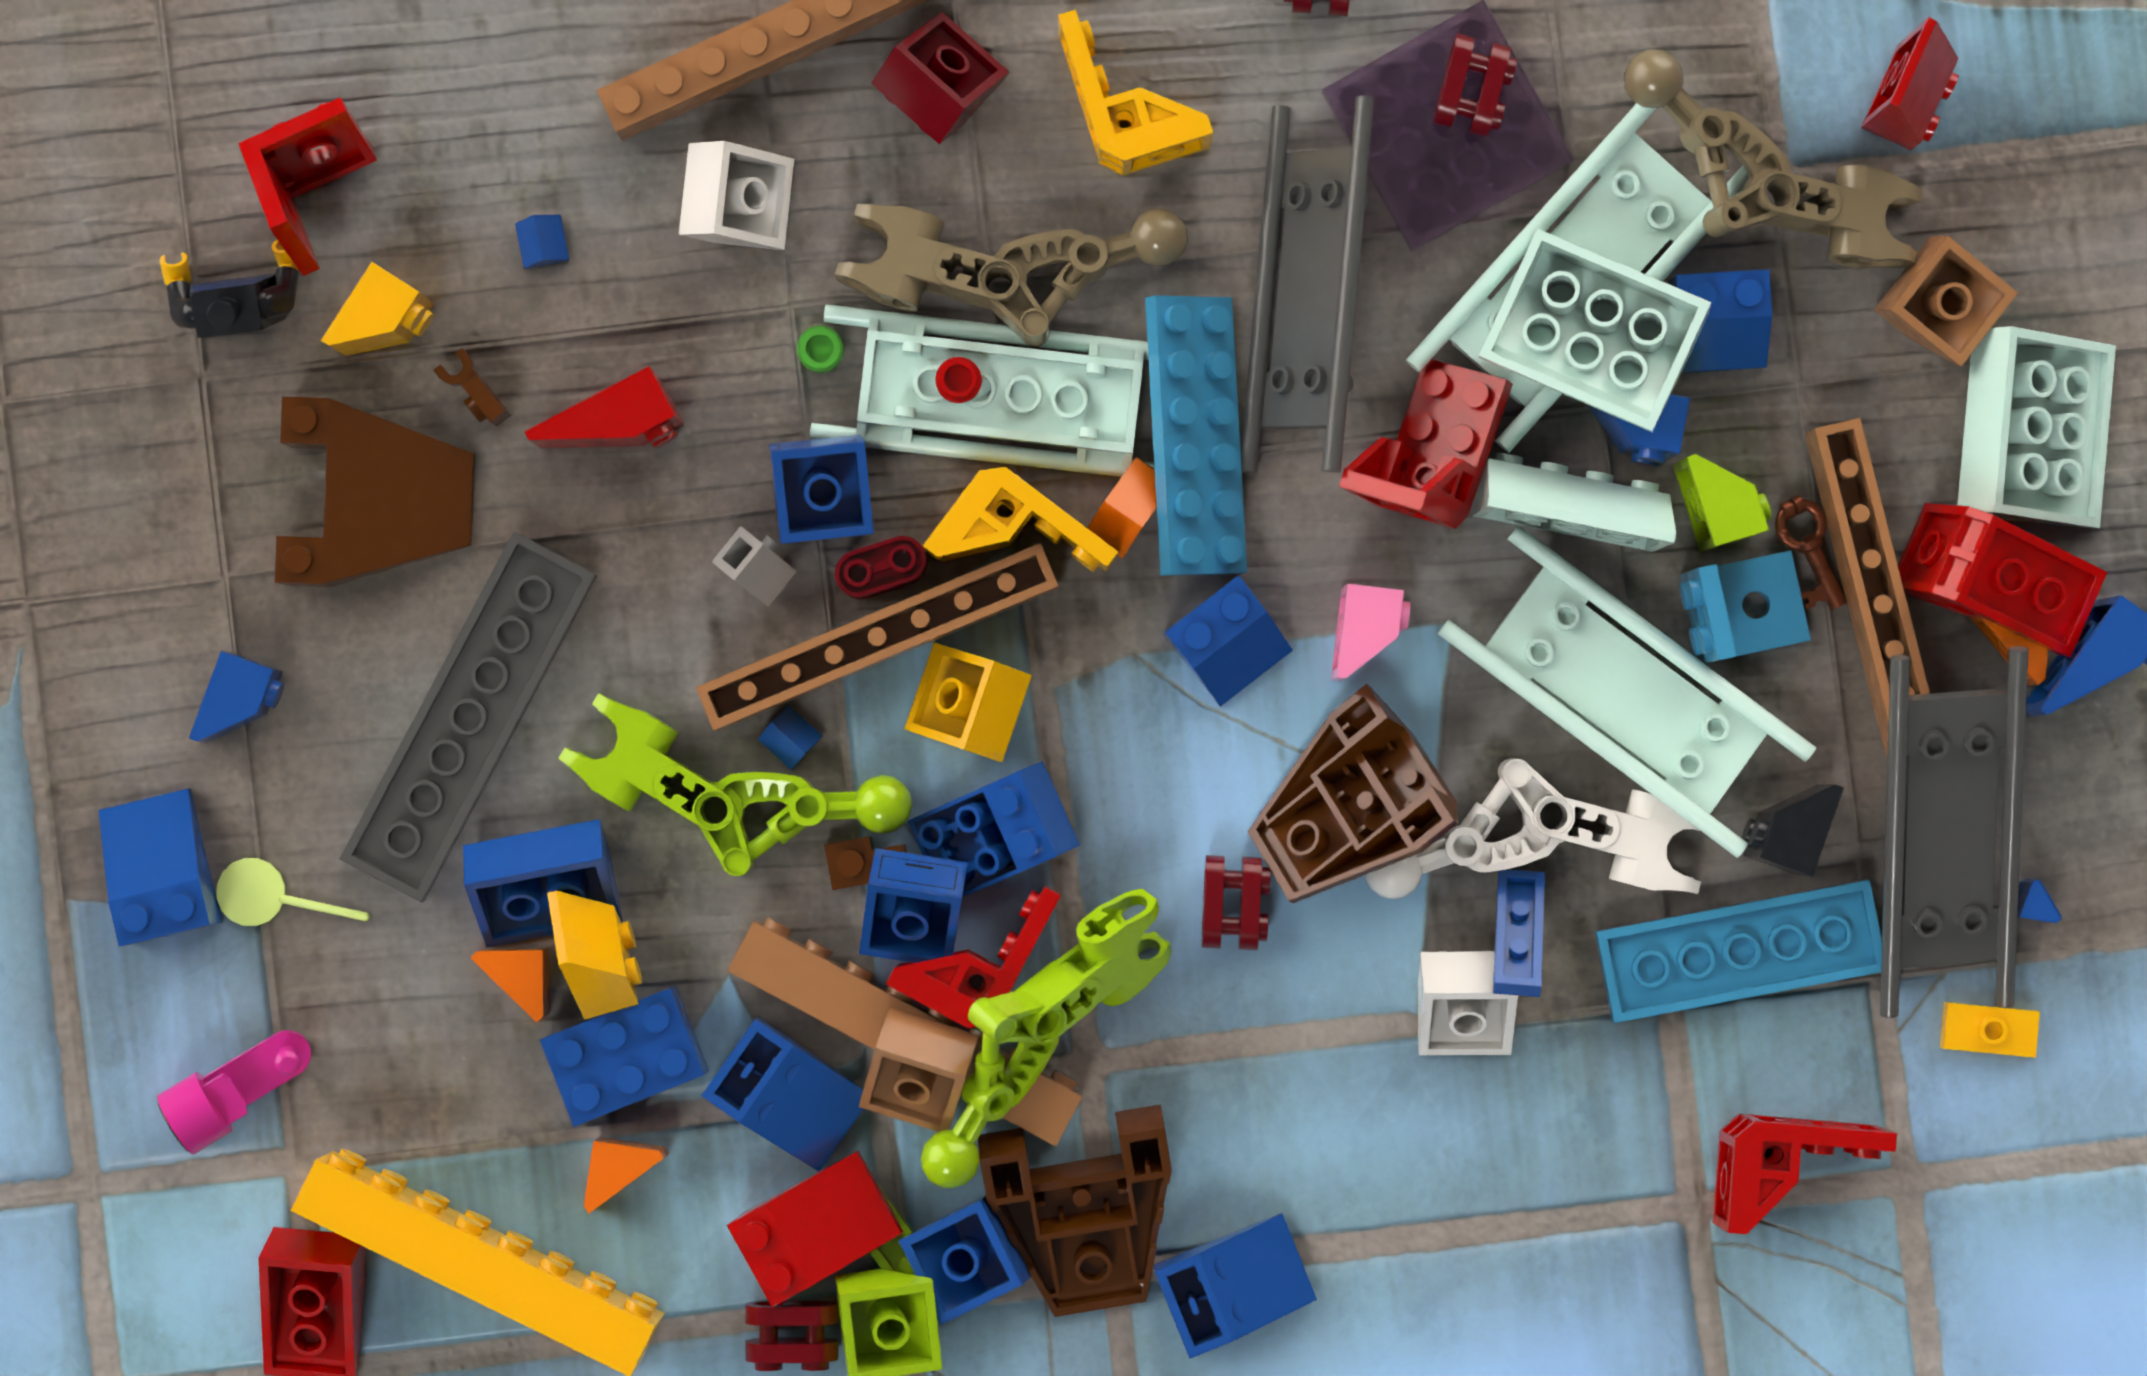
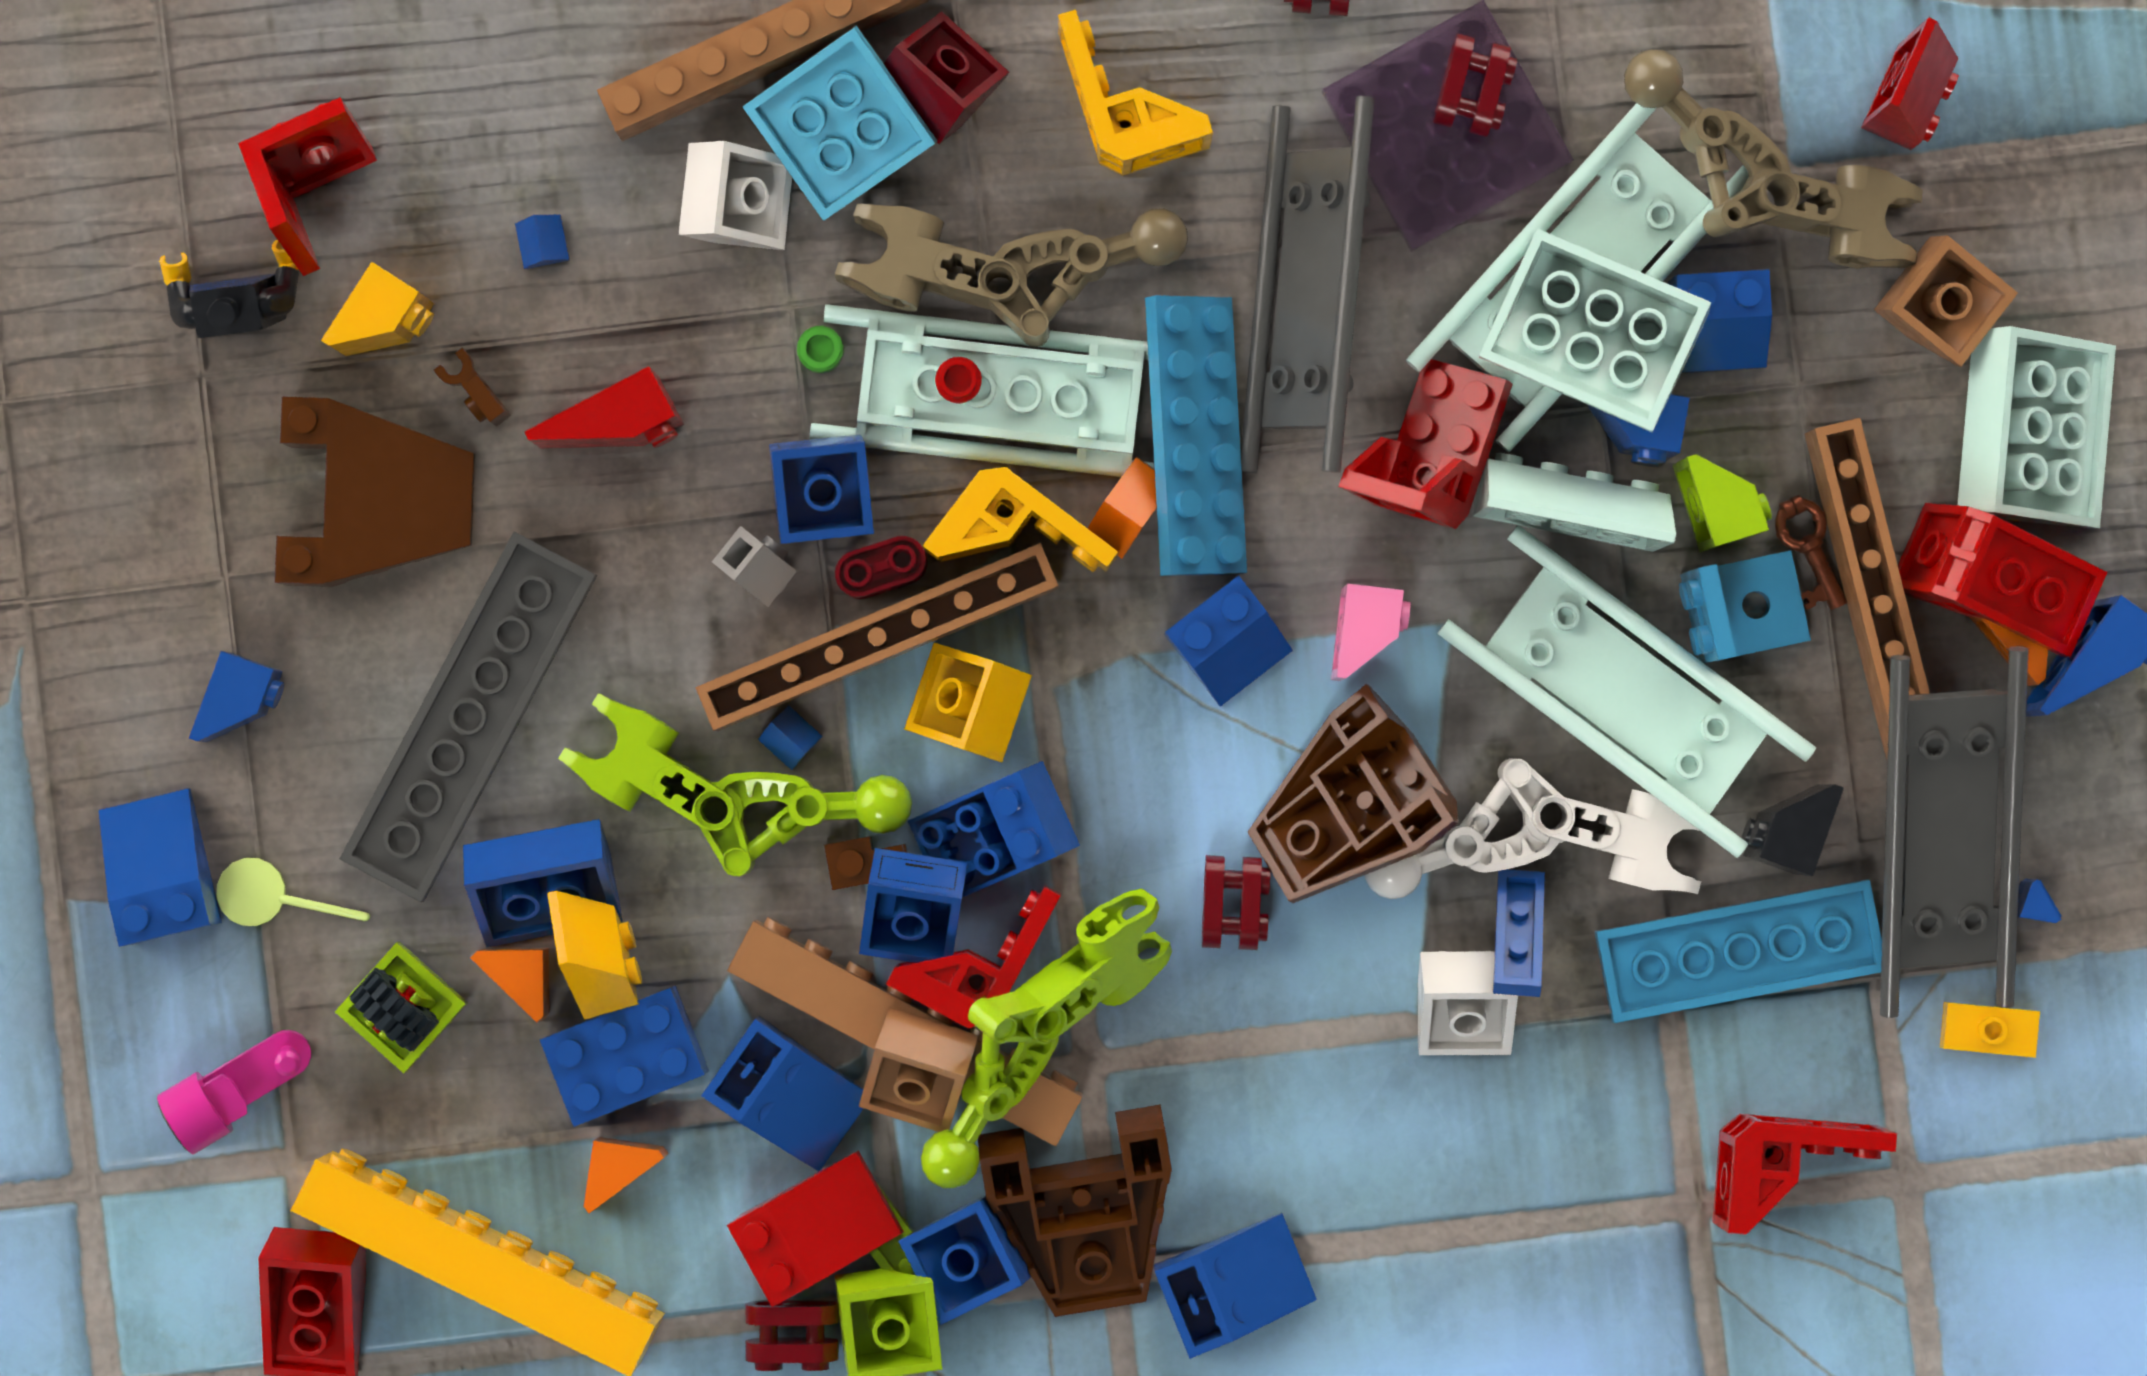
(401, 1007): none -> plate
(840, 123): none -> medium azure plate

